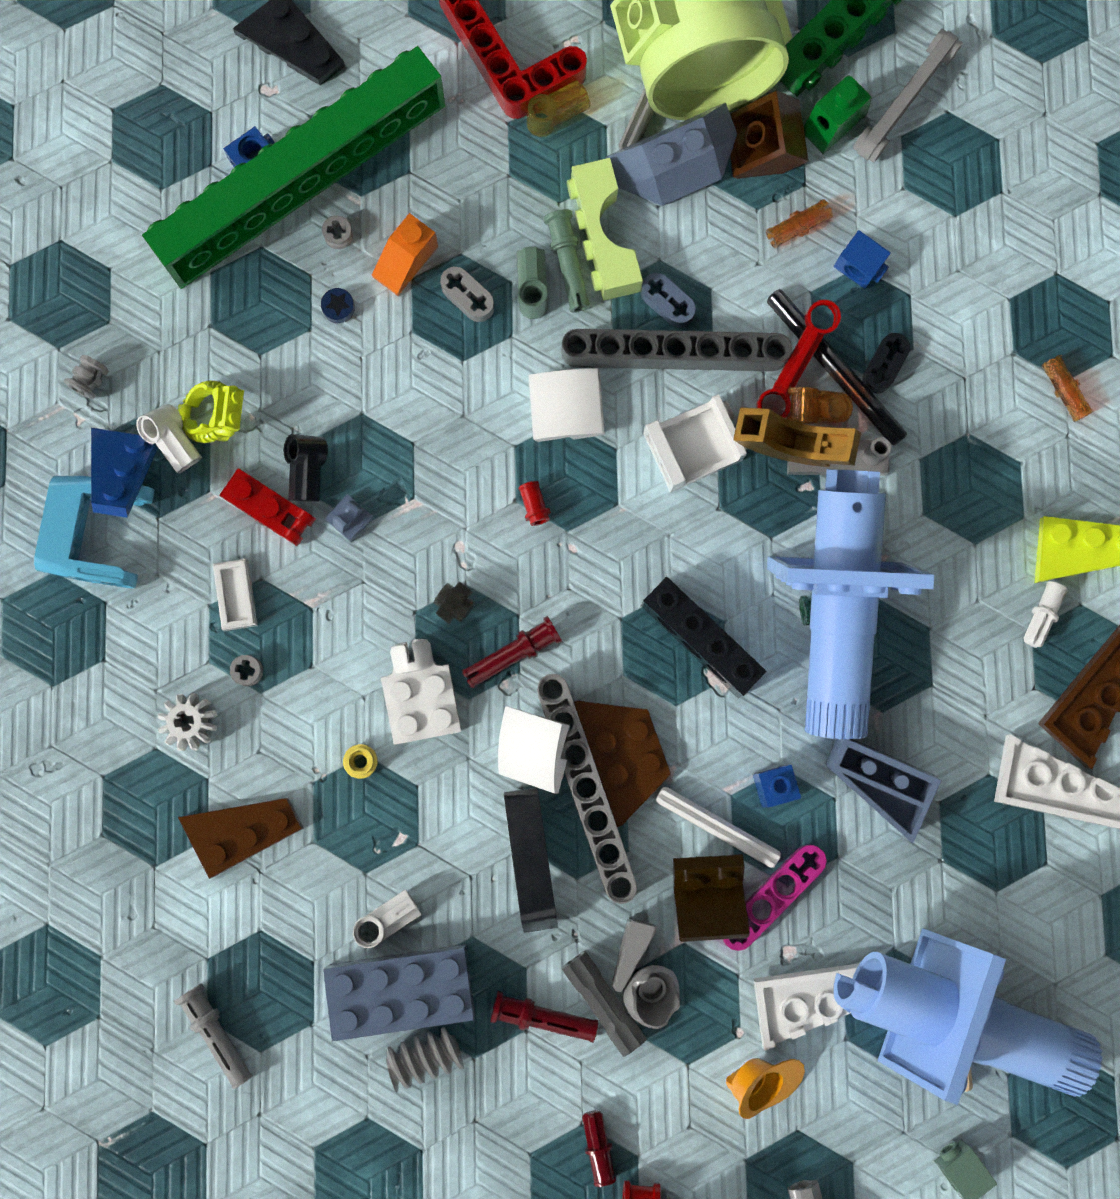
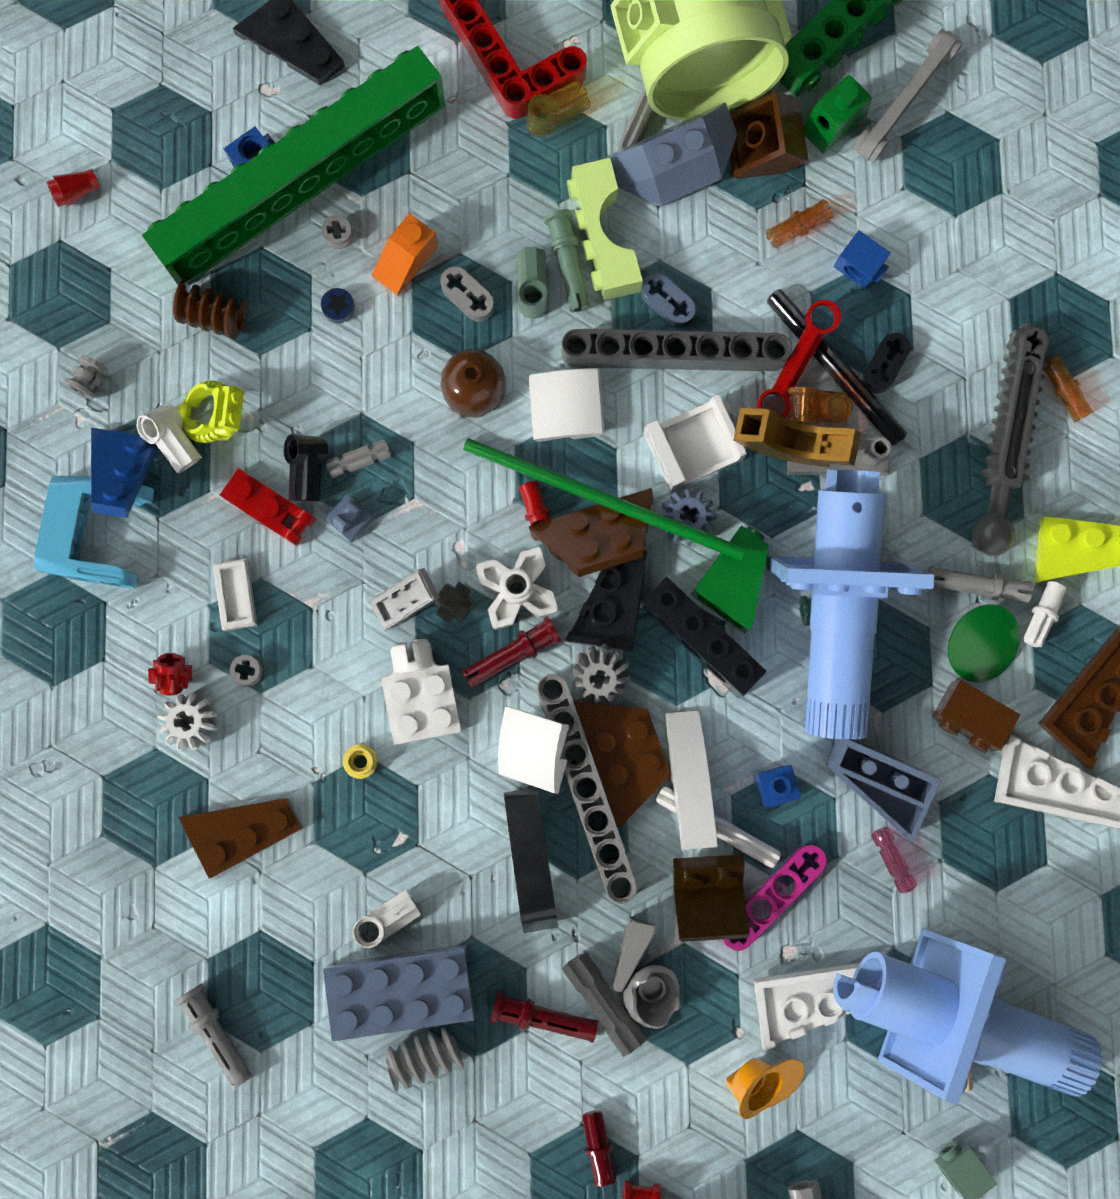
(72, 186): none -> red cone
(170, 674): none -> red gear
(209, 313): none -> reddish brown piece
(358, 458): none -> light grey axle
(404, 599): none -> plate
(473, 383): none -> reddish brown cylinder
(501, 579): none -> white plant
(595, 536): none -> reddish brown wing
(605, 499): none -> green piece
(605, 685): none -> light grey gear
(612, 608): none -> black wing
(690, 505): none -> sand blue gear
(691, 780): none -> white slope
(734, 585): none -> green slope
(894, 860): none -> clear pink axle
(975, 716): none -> reddish brown brick
(977, 584): none -> light grey pin
(983, 643): none -> green shield
(1015, 413): none -> dark grey gear

